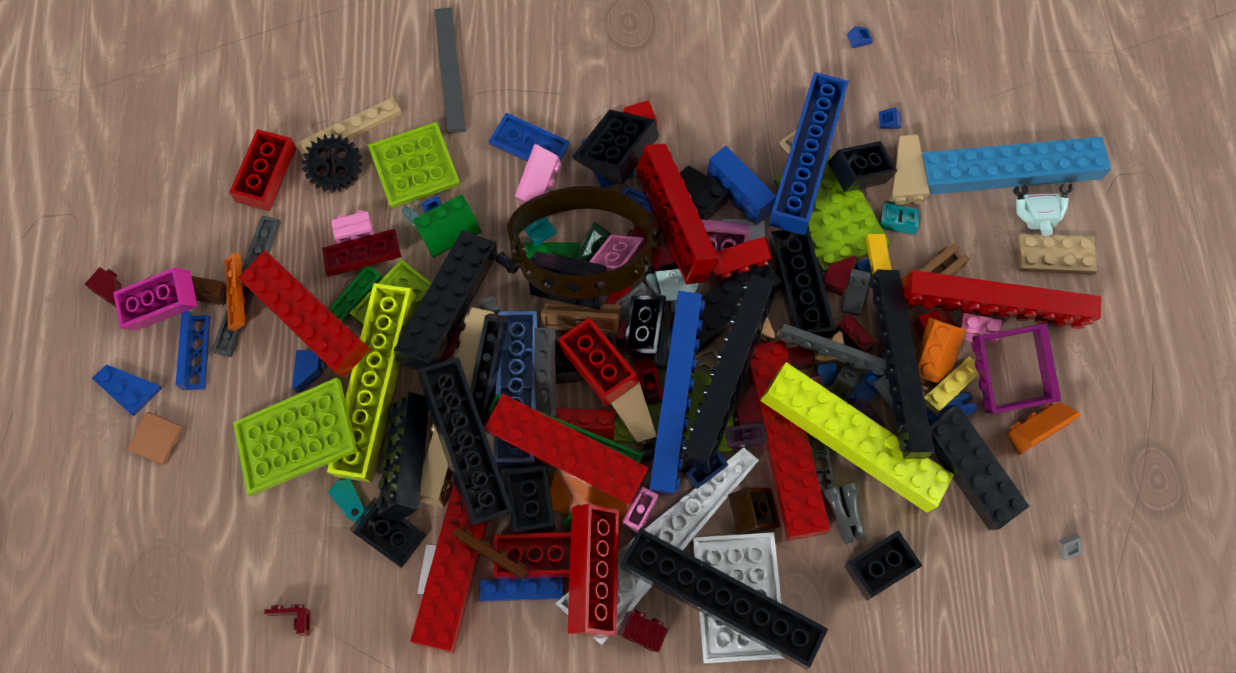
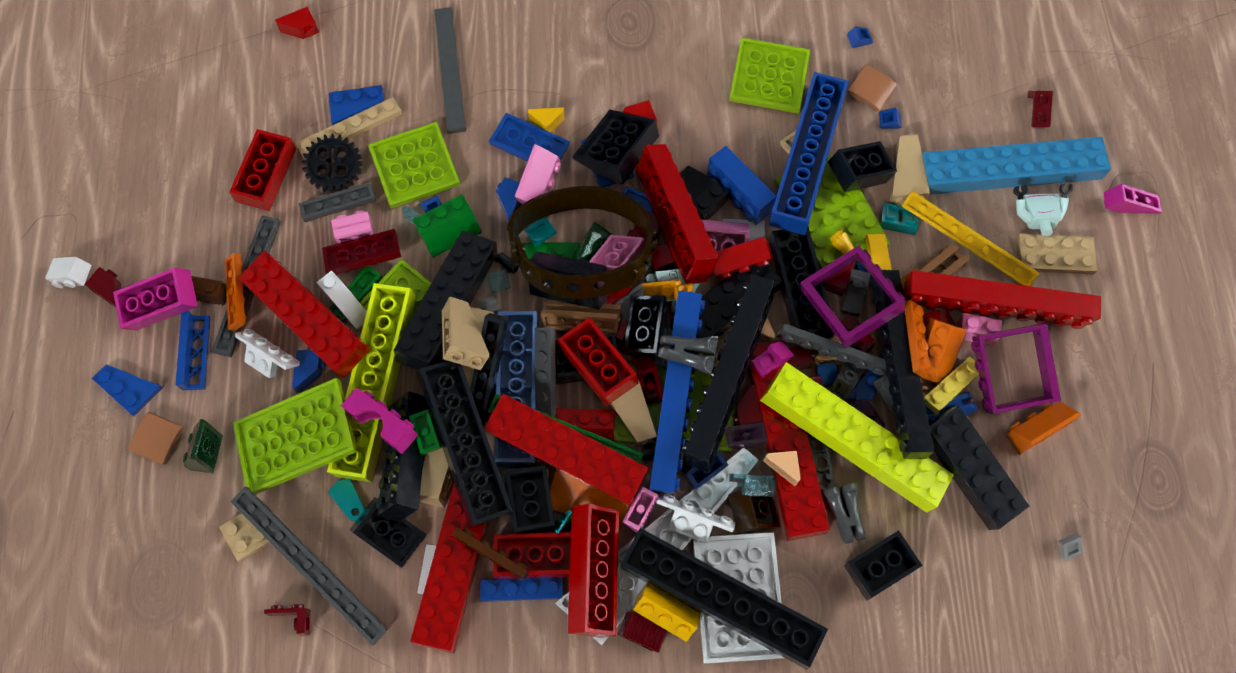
(68, 272): none -> white brick
(203, 448): none -> clear green slope
(243, 537): none -> tan plate
(264, 355): none -> white bracket
(298, 24): none -> red slope
(309, 565): none -> dark grey plate
(337, 202): none -> dark grey plate
(342, 299): none -> white slope
(351, 102): none -> blue wing
(395, 431): none -> dark pink arch
(427, 435): none -> green plate
(462, 336): none -> tan slope
(498, 281): none -> clear light blue tile
(506, 195): none -> blue slope
(546, 118): none -> yellow slope
(561, 521): none -> teal piece
(666, 287): none -> light orange hinge
(666, 611): none -> yellow brick
(693, 521): none -> white bracket
(700, 345): none -> dark grey piece
(755, 484): none -> clear light blue bracket
(769, 75): none -> lime plate
(772, 358): none -> dark pink slope
(785, 464): none -> light nougat slope
(841, 242): none -> yellow cone
(845, 337): none -> magenta window
(871, 87): none -> nougat slope
(917, 340): none -> orange plate
(970, 239): none -> yellow tile
(1041, 108): none -> dark red bracket
(1131, 200): none -> dark pink slope

